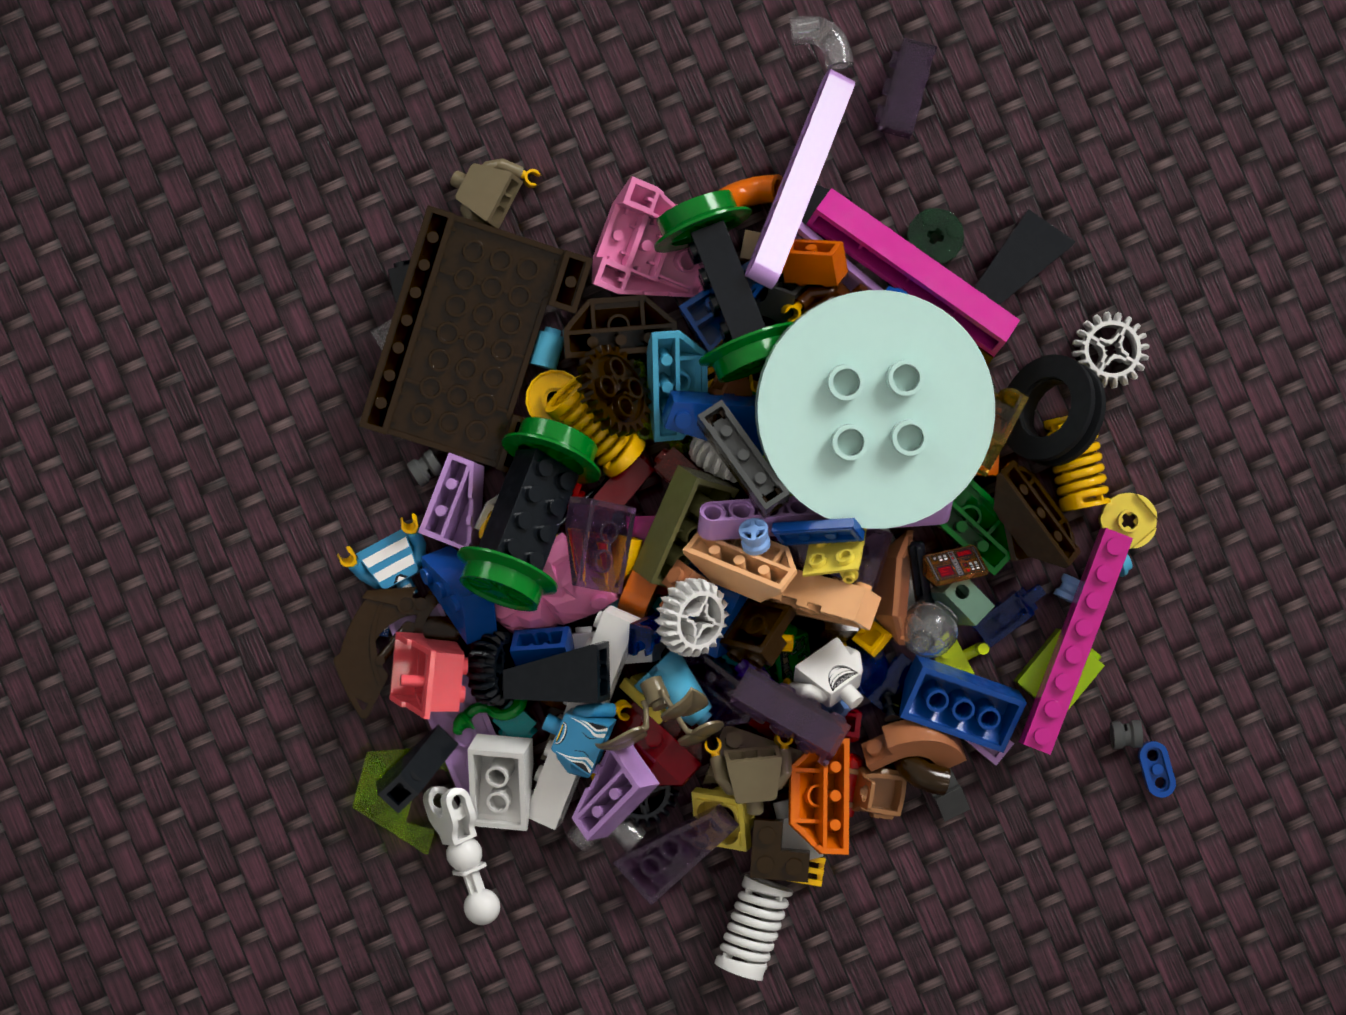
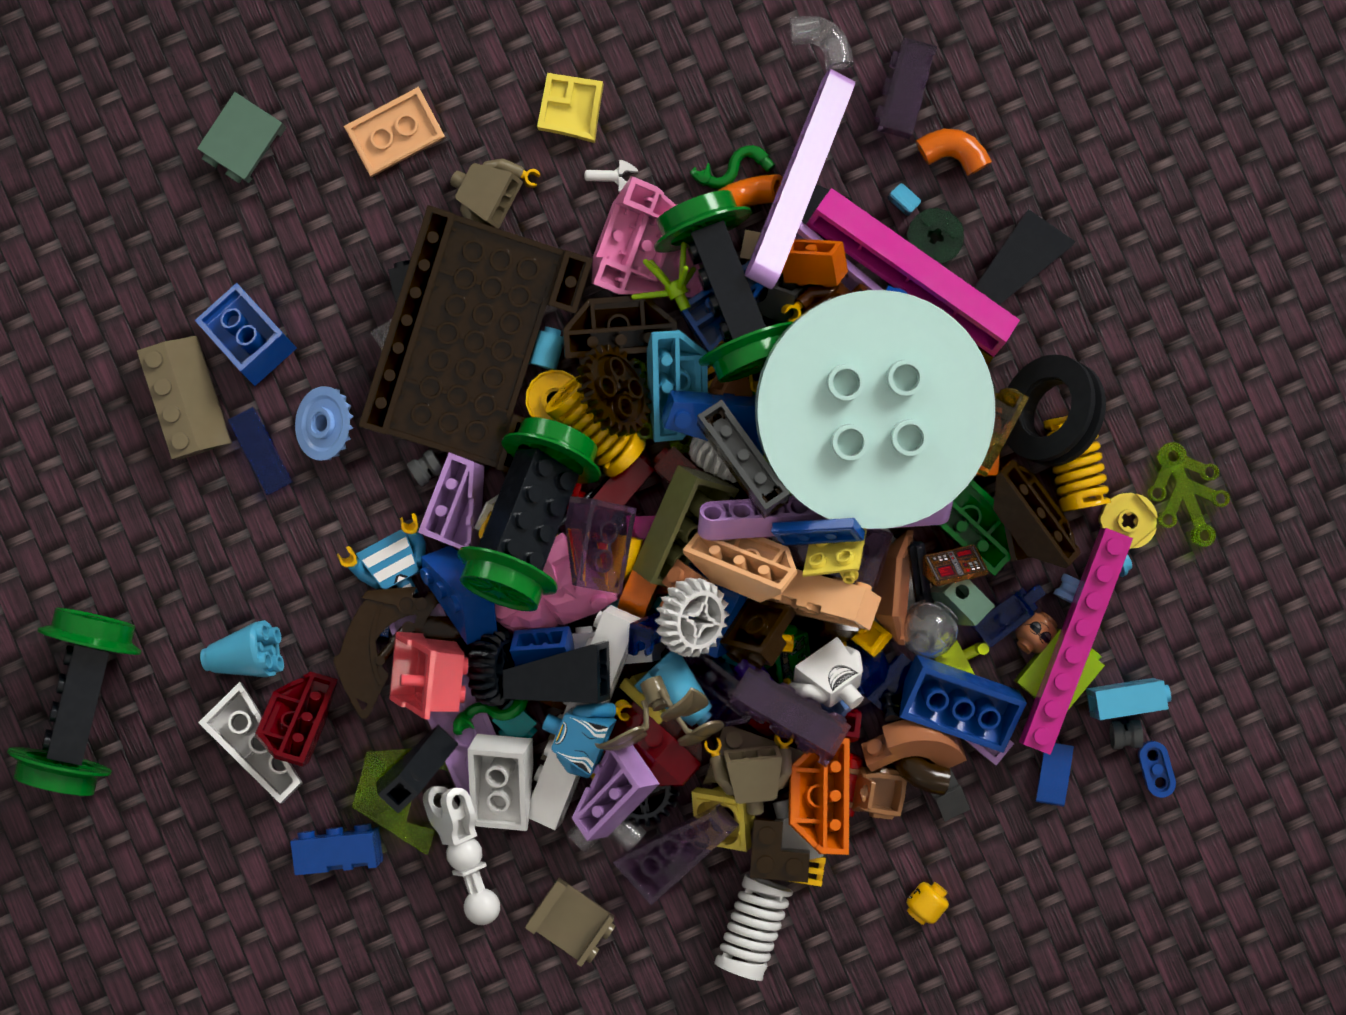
(61, 762): none -> brick
(184, 397): none -> dark tan slope
(234, 728): none -> white wedge
(240, 138): none -> sand green panel
(245, 334): none -> blue slope
(246, 652): none -> medium azure cone
(260, 451): none -> clear blue tile
(296, 718): none -> dark red wedge
(323, 423): none -> light blue gear
(337, 849): none -> blue wedge
(394, 132): none -> light nougat tile
(571, 106): none -> light yellow plate
(571, 921): none -> dark tan panel
(611, 175): none -> white bar
(674, 289): none -> lime plant
(754, 536): light blue wheel -> none
(757, 153): none -> green animal
(904, 199): none -> medium azure slope
(927, 903): none -> yellow head
(954, 144): none -> orange cylinder
(1036, 633): none -> nougat head
(1055, 775): none -> blue slope
(1121, 355): white gear -> none
(1128, 698): none -> medium azure brick
(1185, 490): none -> clear neon green plant

